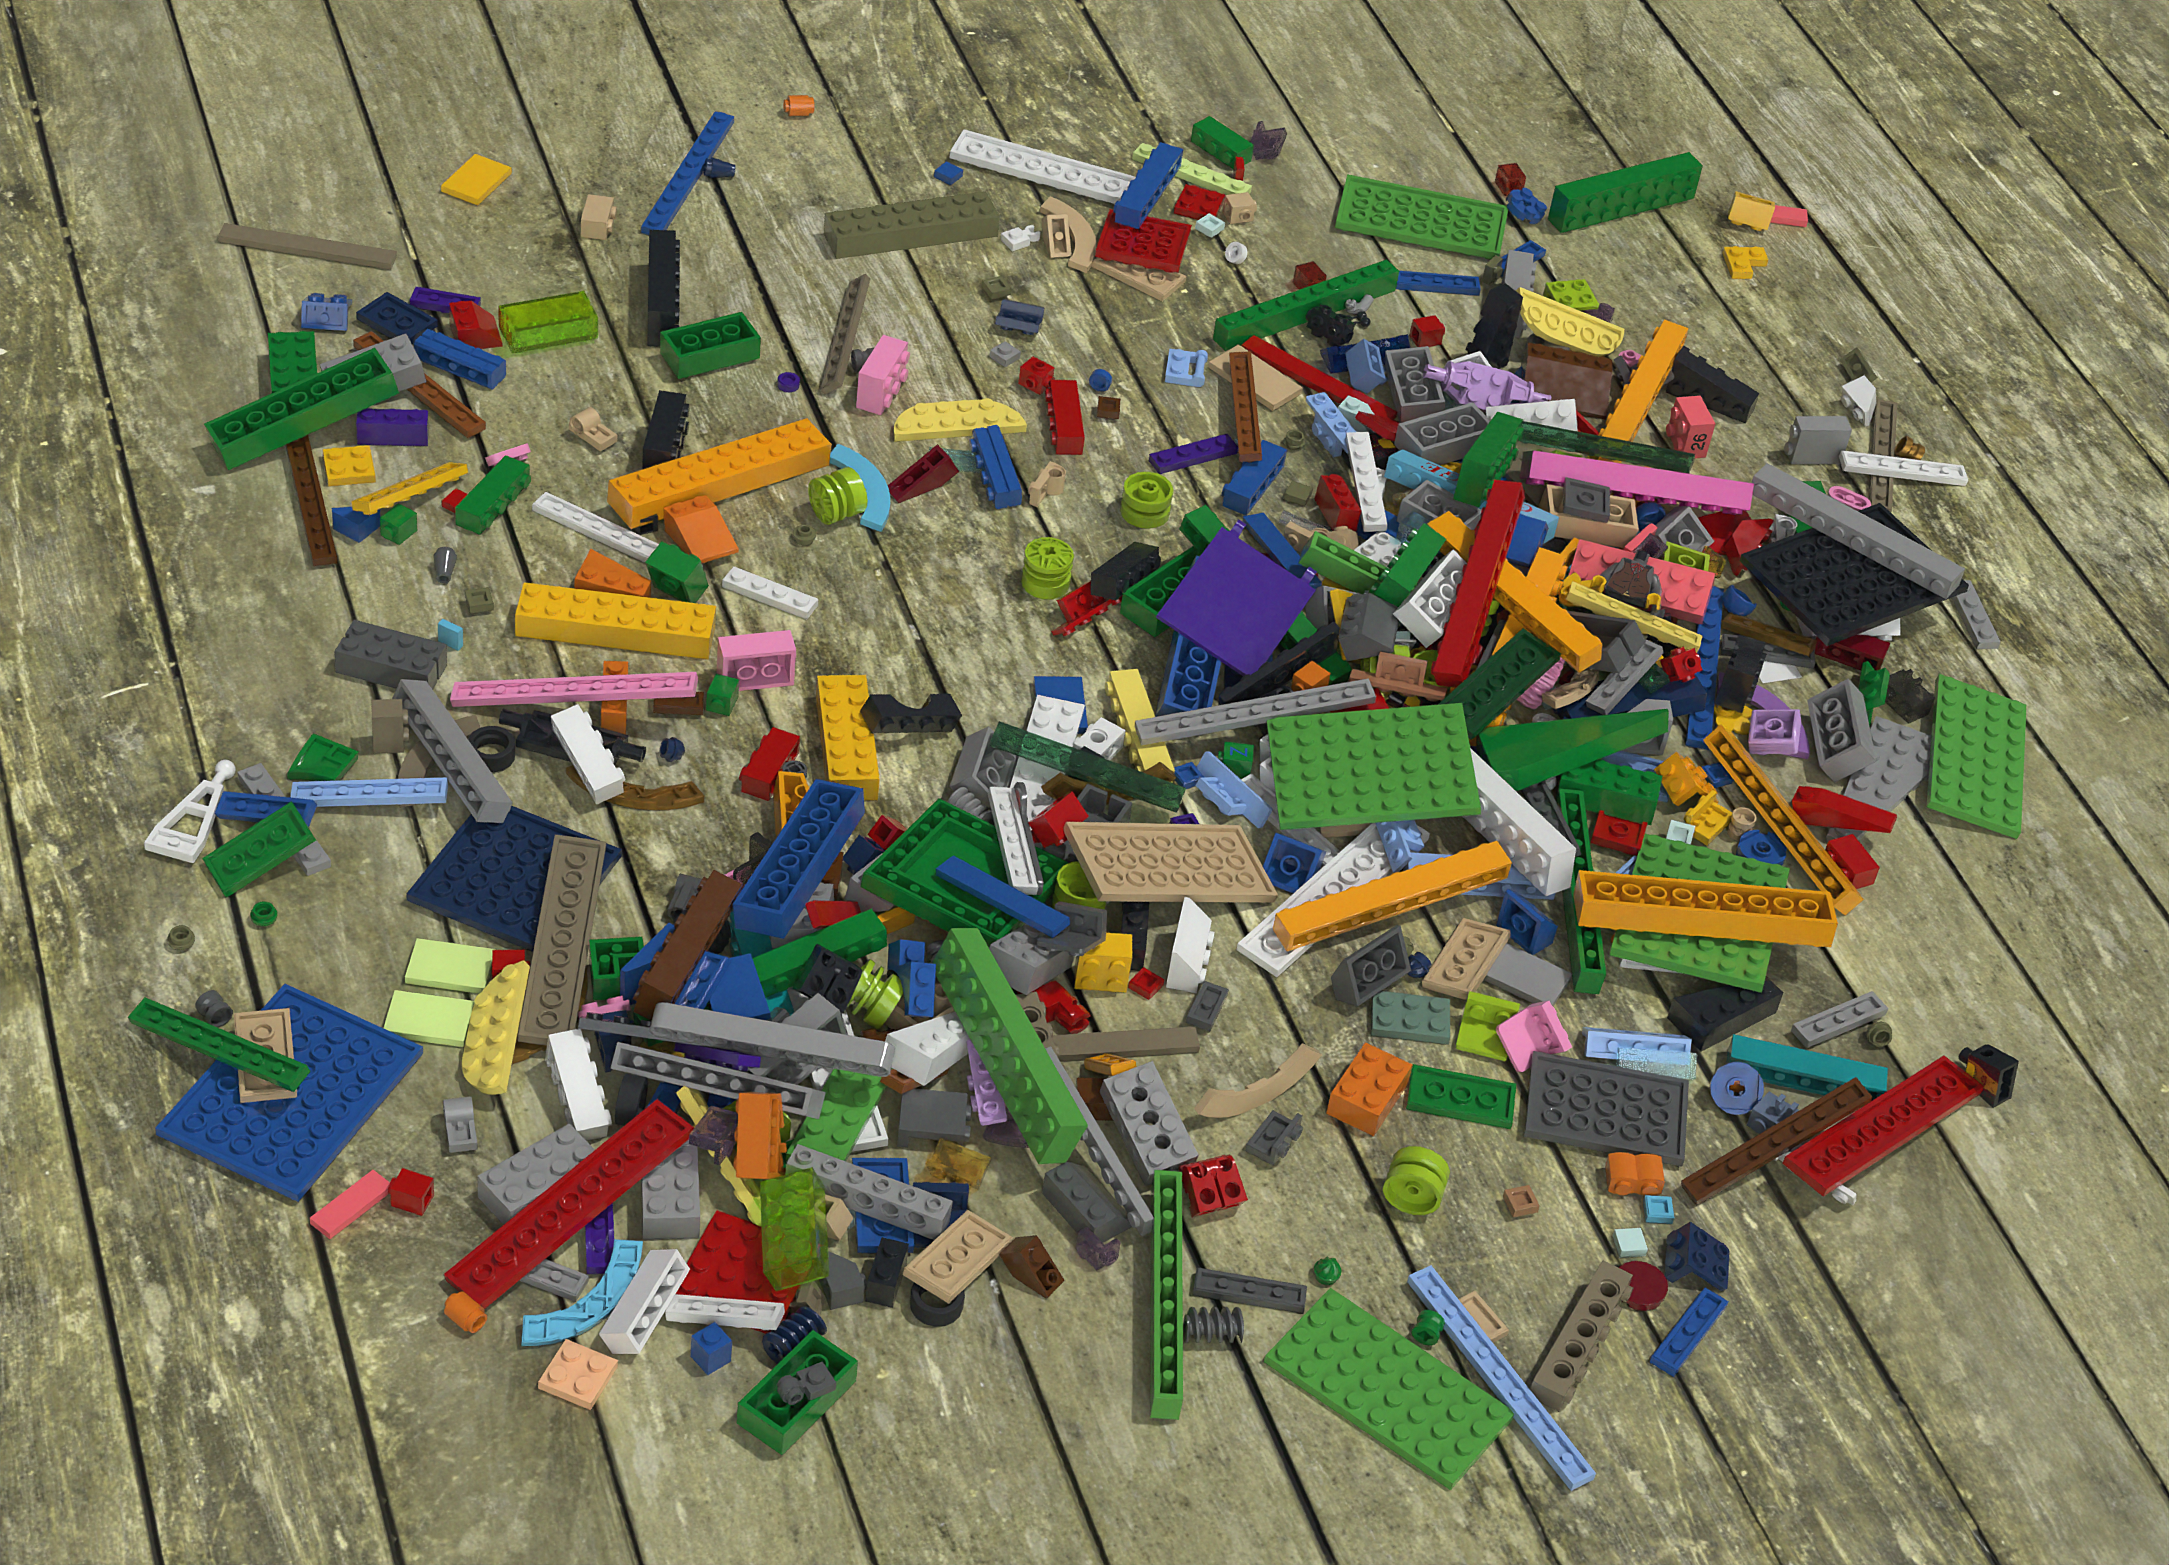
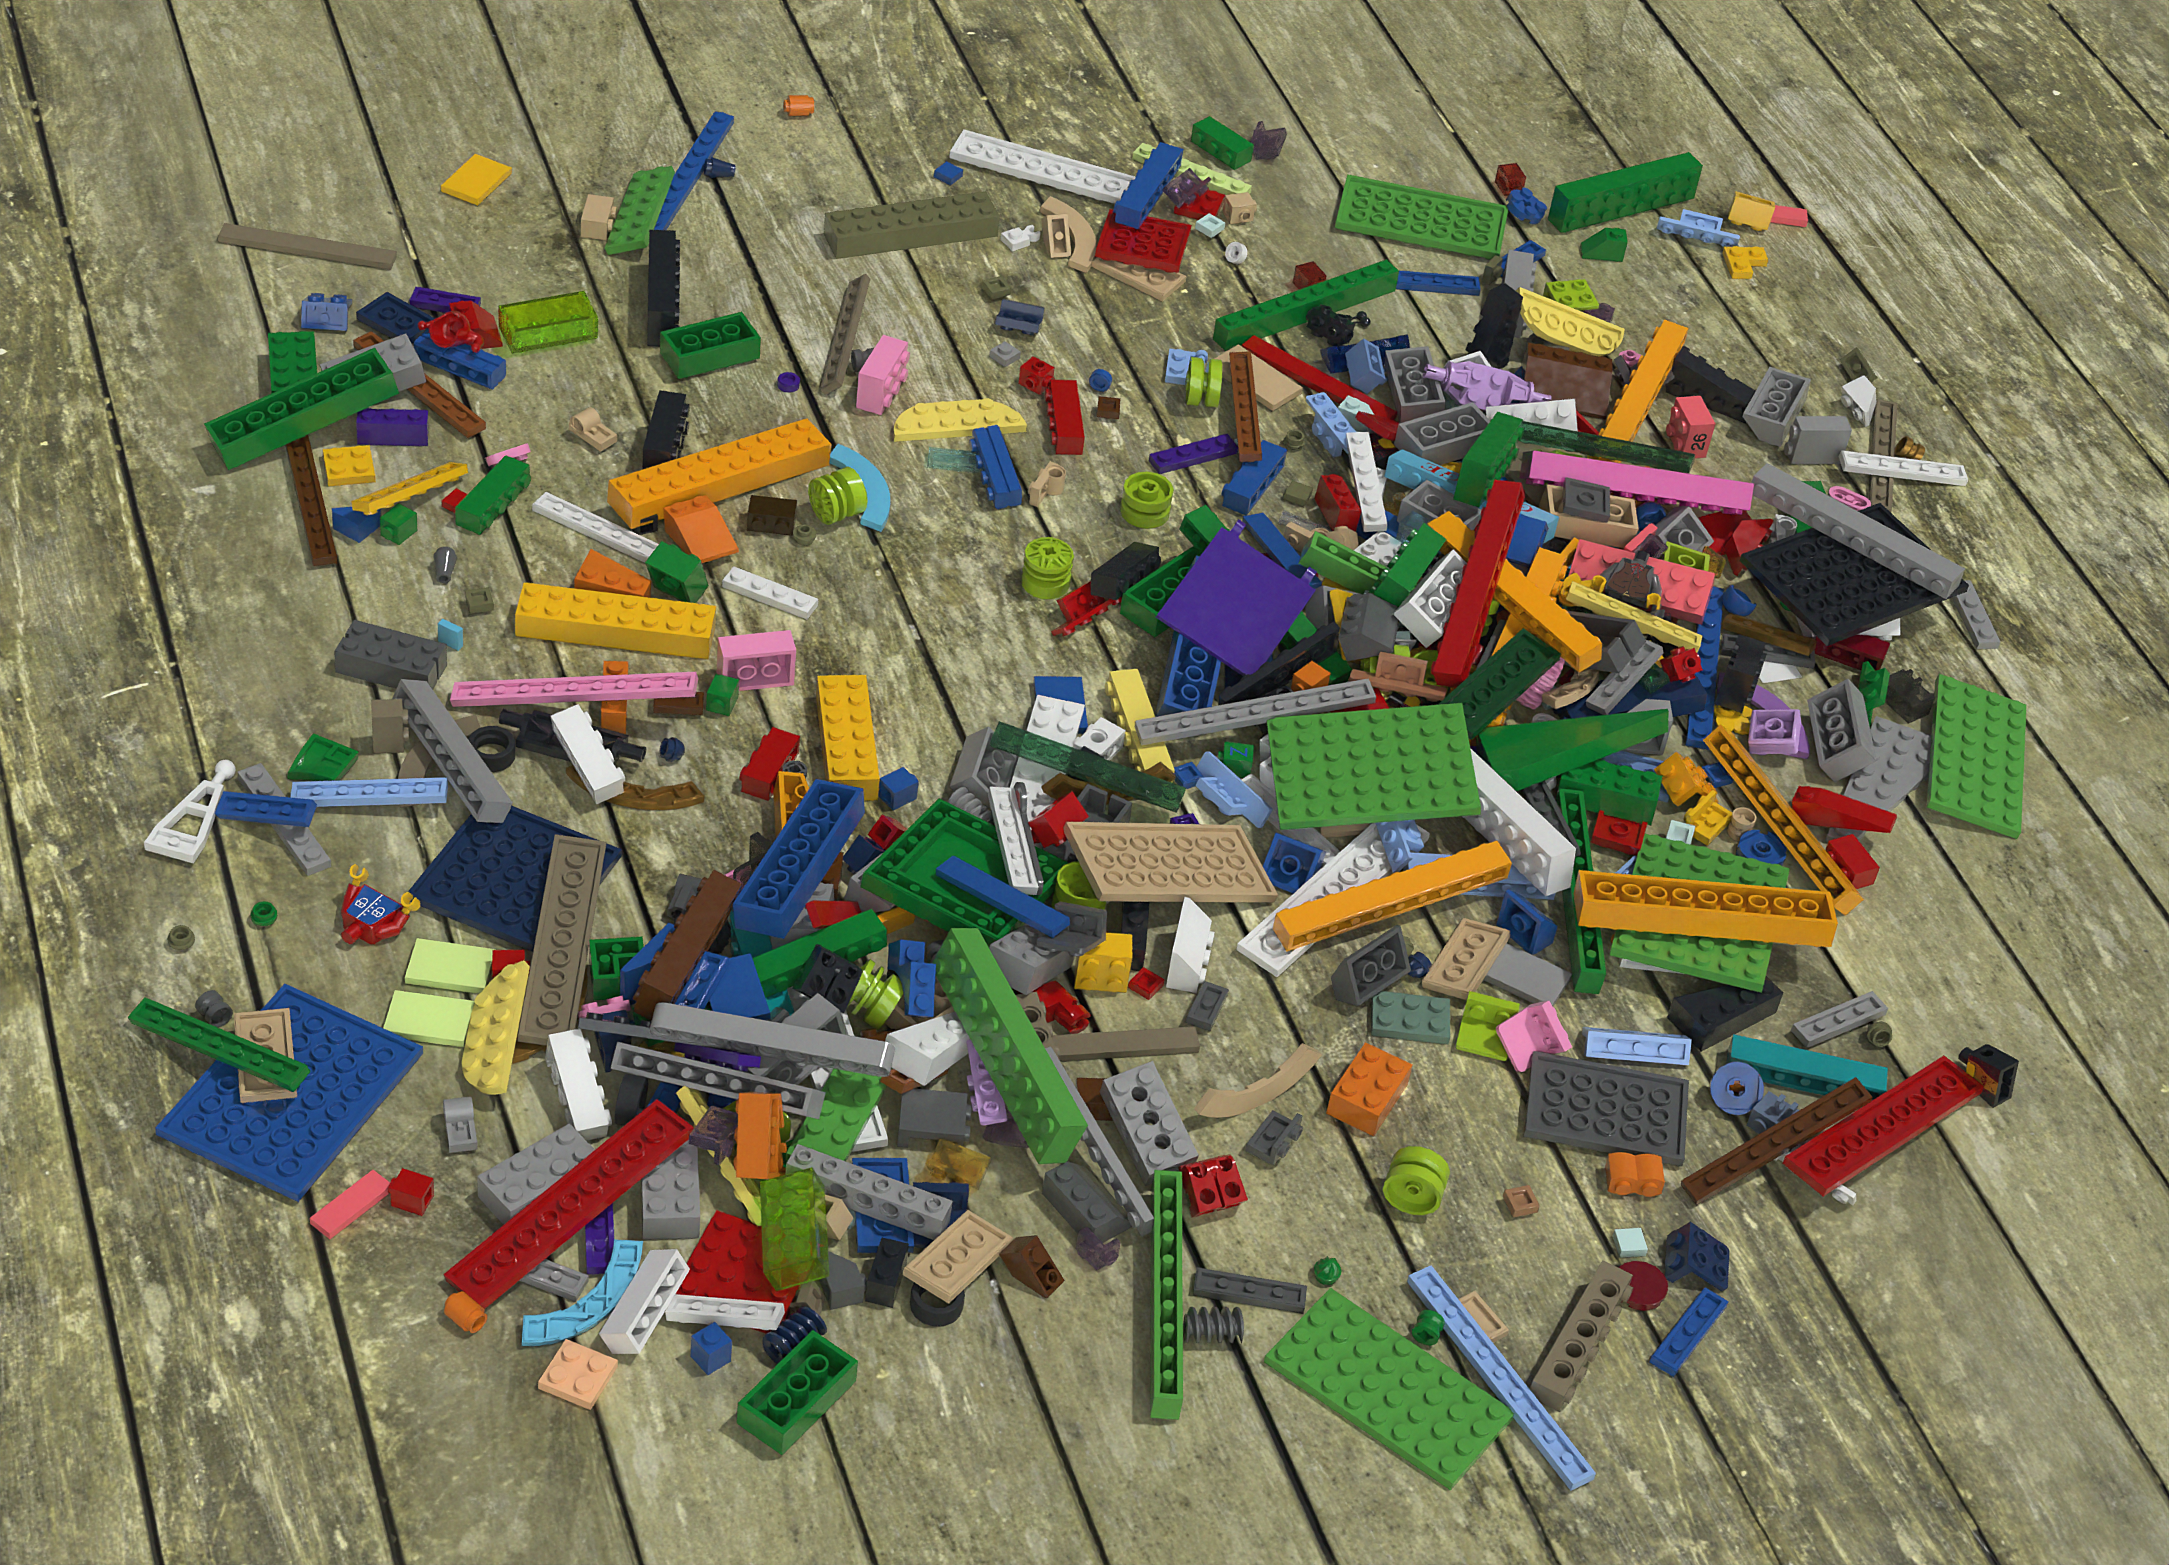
(259, 849): green tile -> none
(372, 914): none -> torso
(451, 331): none -> red piece
(640, 210): none -> bright green plate
(771, 515): none -> dark brown brick
(812, 1381): dark grey plate -> none
(888, 715): black arch -> none
(898, 788): none -> blue brick
(924, 475): dark red slope -> none
(1109, 1064): light orange tile -> none
(1185, 188): none -> bracket
(1203, 382): none -> lime wheel
(1238, 172): red tile -> none
(1353, 307): light grey arm -> none
(1427, 331): red brick -> none
(1461, 1096): green tile -> none
(1605, 245): none -> green slope
(1658, 1209): medium azure tile -> none
(1665, 1063): clear light blue tile -> none
(1699, 227): none -> light blue bracket
(1776, 405): none -> light grey slope

